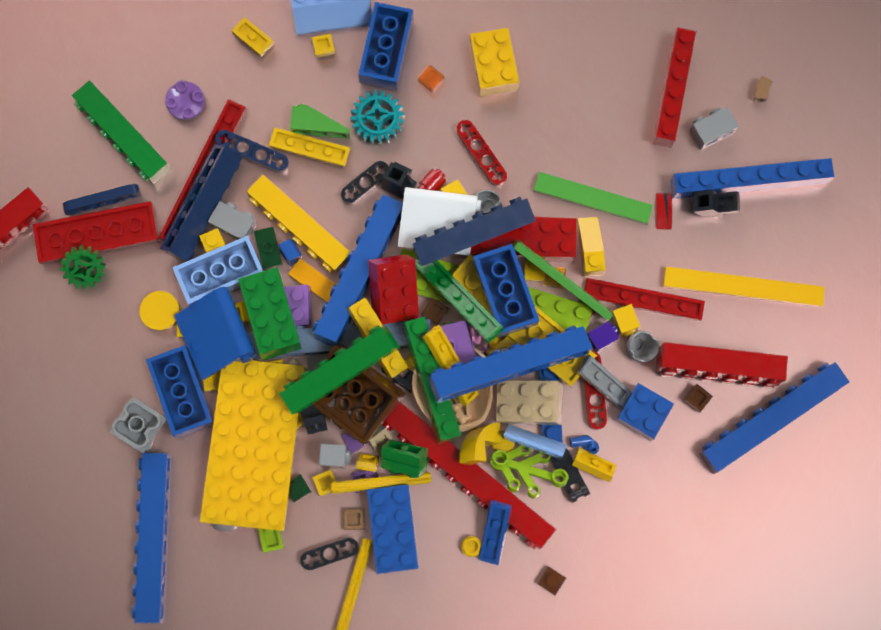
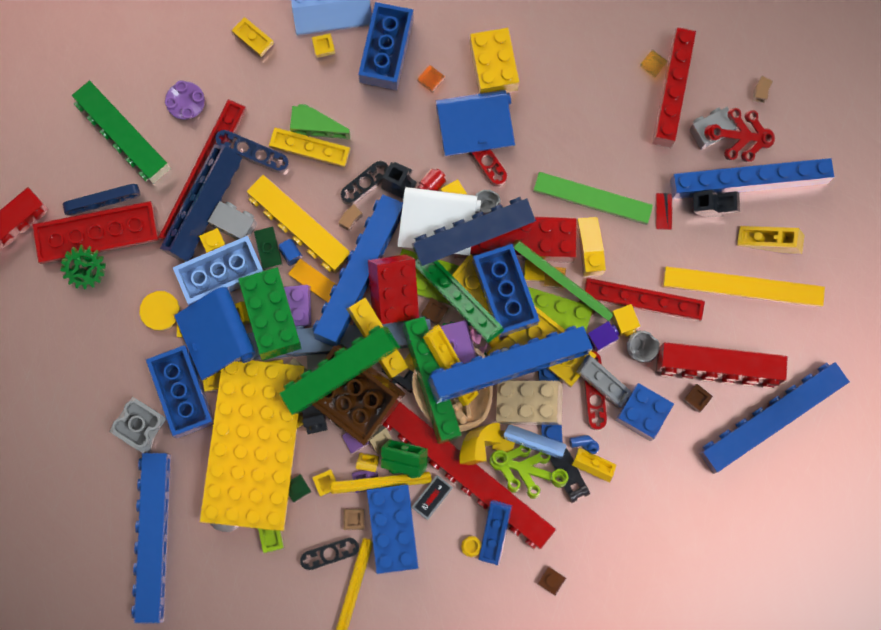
(334, 456): light grey brick -> none
(349, 217): none -> medium nougat piece
(370, 117): teal gear -> none
(432, 497): none -> tile
(475, 122): none -> blue door
(653, 63): none -> clear yellow tile
(744, 135): none -> red plant
(772, 239): none -> yellow slope

